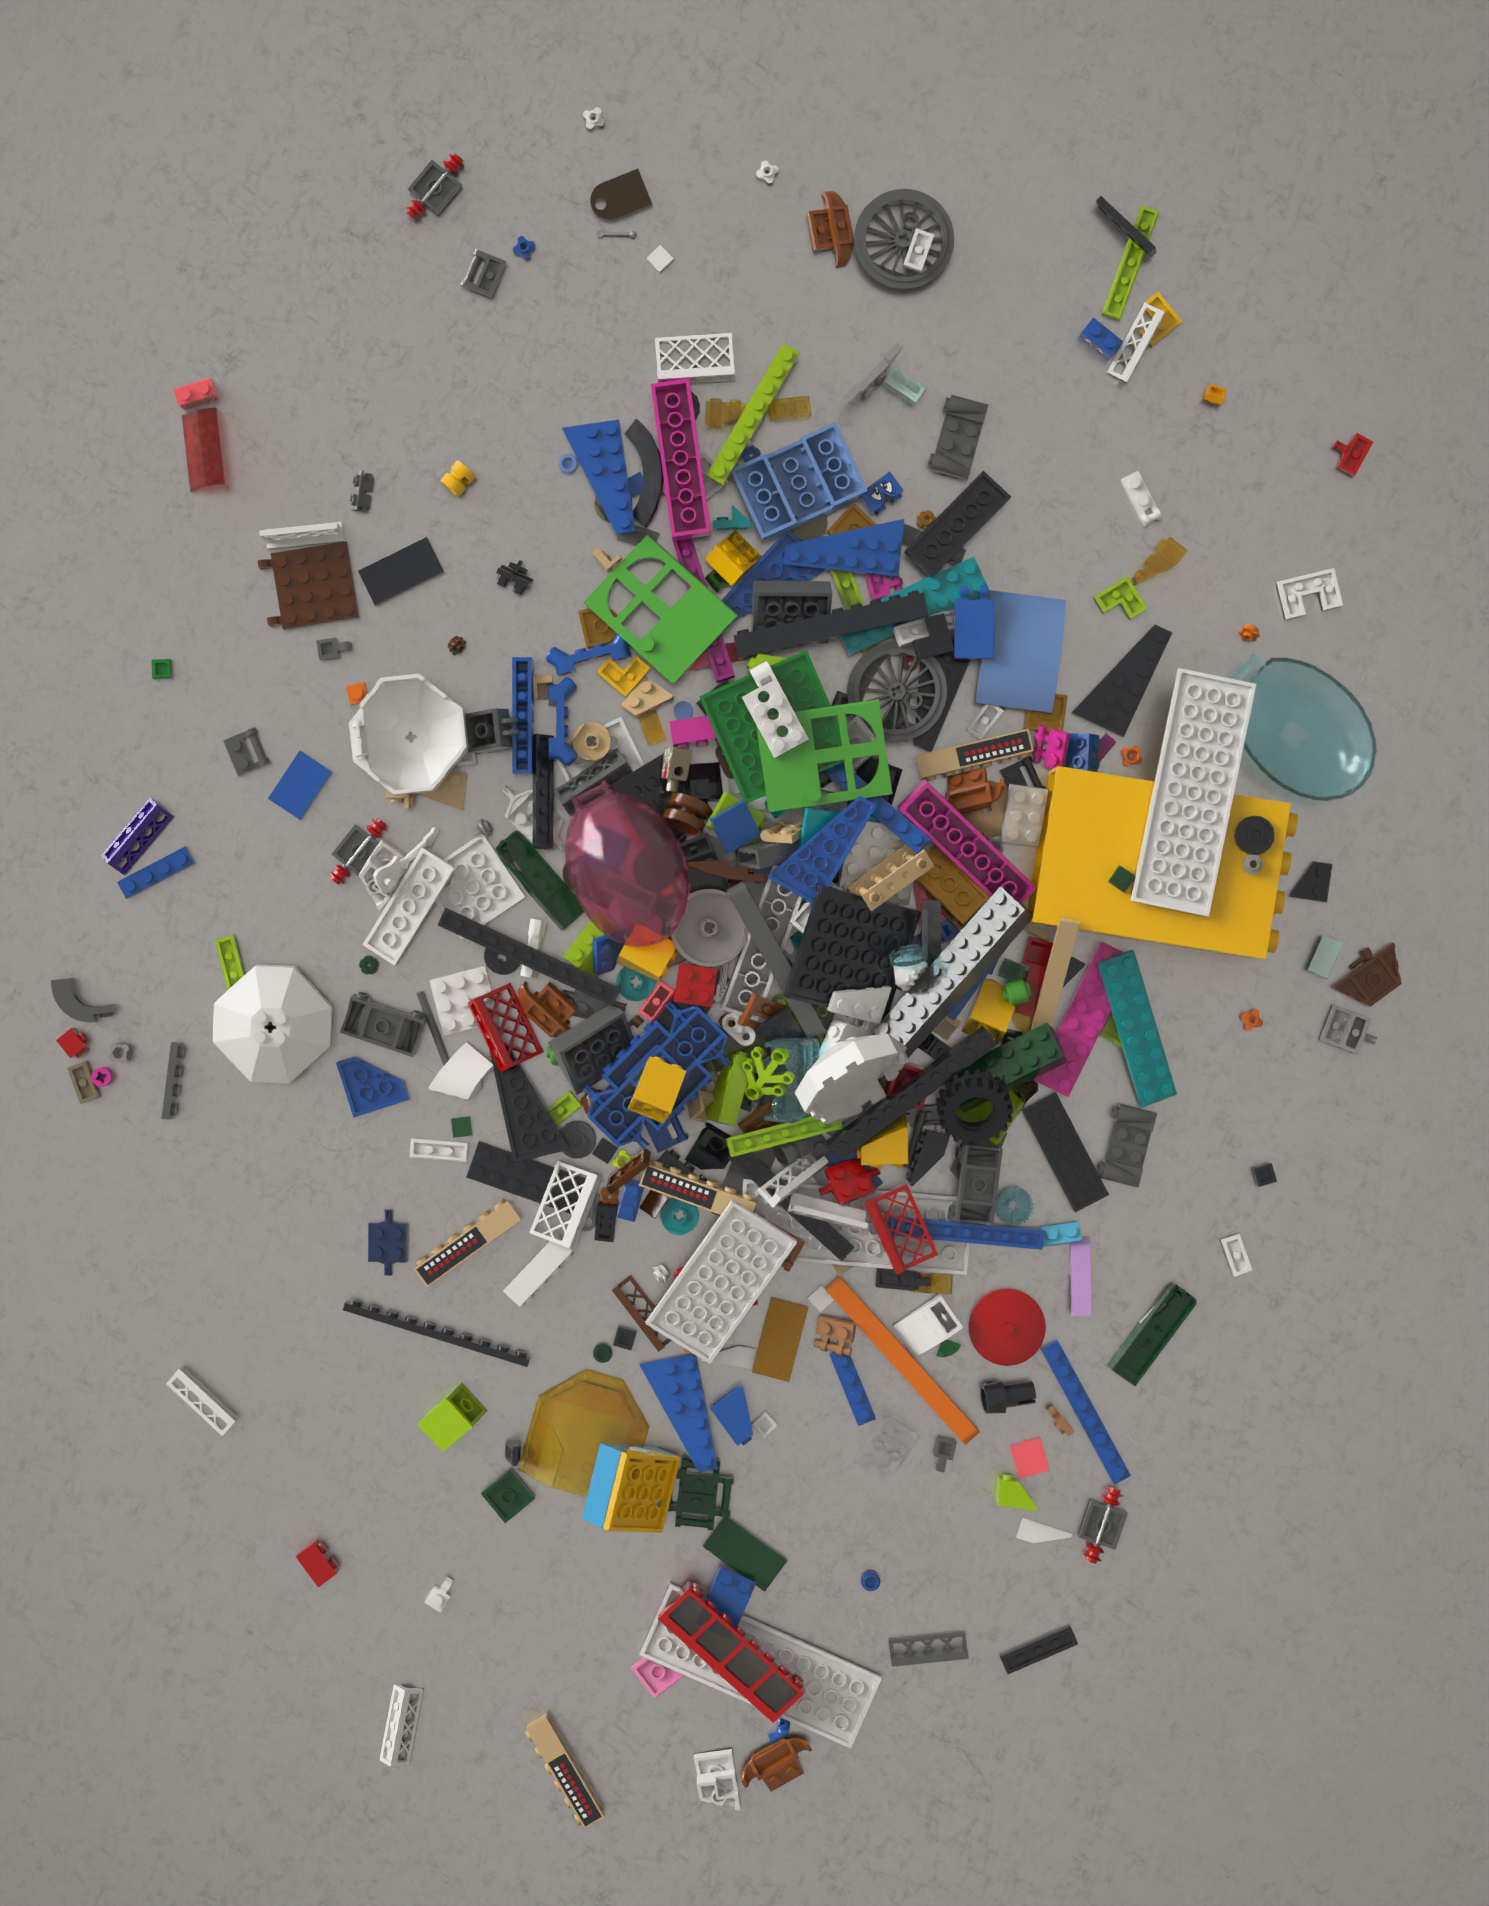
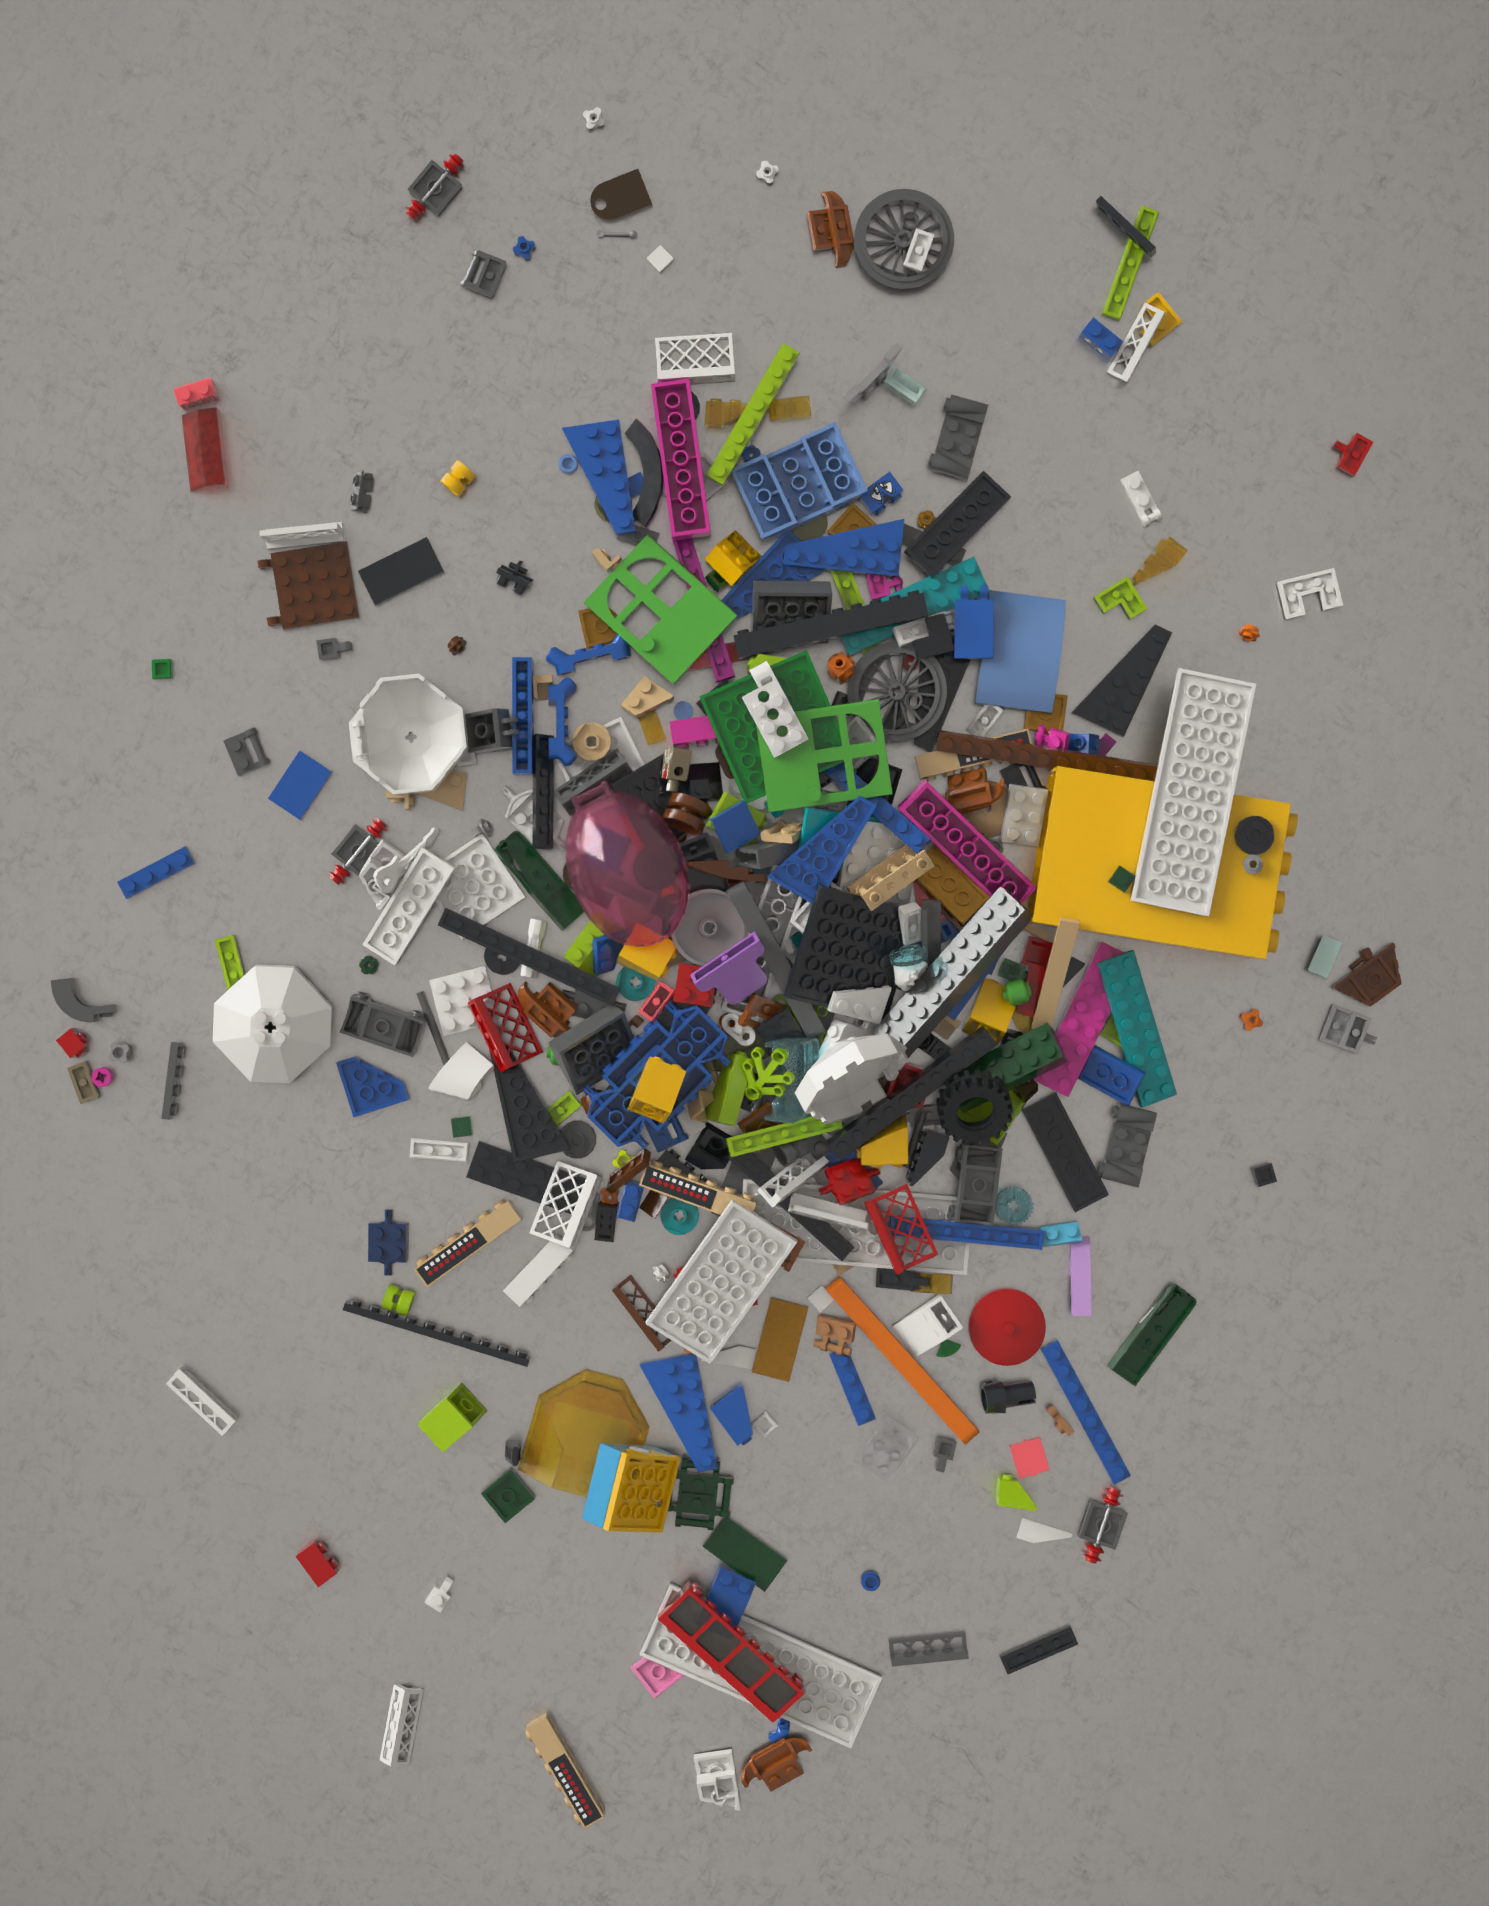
(143, 819): dark purple fence -> none
(356, 693): orange plate -> none
(404, 1303): none -> lime wheel
(602, 1353): dark green plate -> none
(605, 1150): black tile -> none
(624, 1338): black plate -> none
(626, 679): yellow plate -> none
(734, 971): none -> medium lavender brick
(738, 522): teal slope -> none
(840, 667): none -> orange brick
(911, 923): none -> white slope
(1042, 756): none -> reddish brown plate
(1111, 1075): none -> blue tile
(1136, 758): orange plate -> none
(1215, 394): light orange plate -> none
(1236, 1255): white plate -> none
(1307, 730): clear light blue windscreen -> none
(1314, 883): black wing -> none

